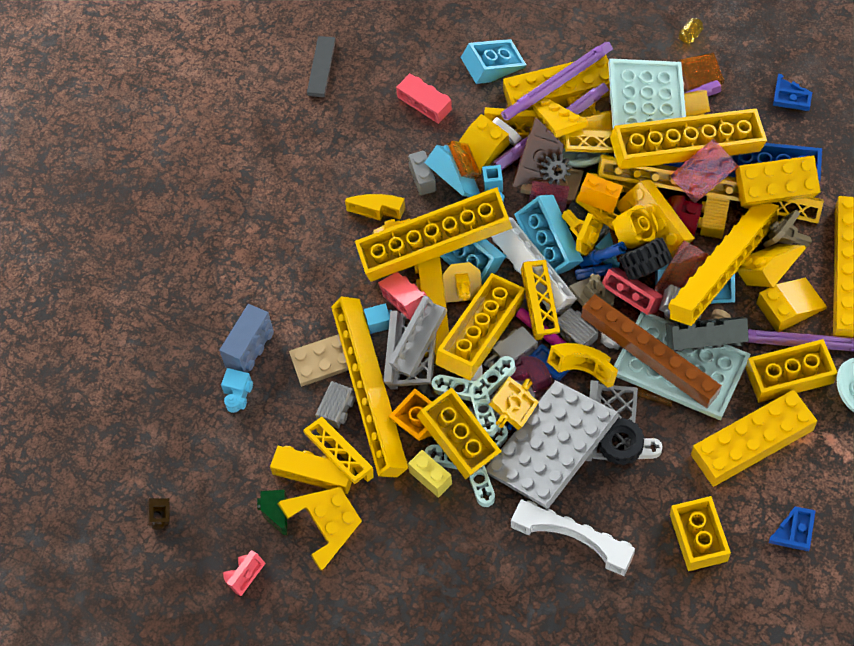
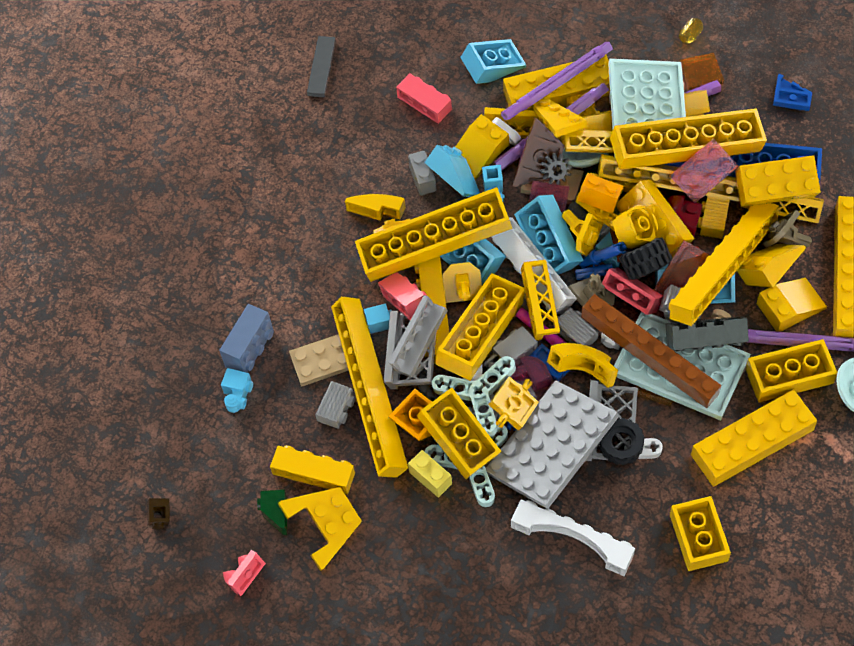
(341, 447): yellow fence -> none
(464, 160): clear orange tile -> none
(795, 529): blue wing -> none

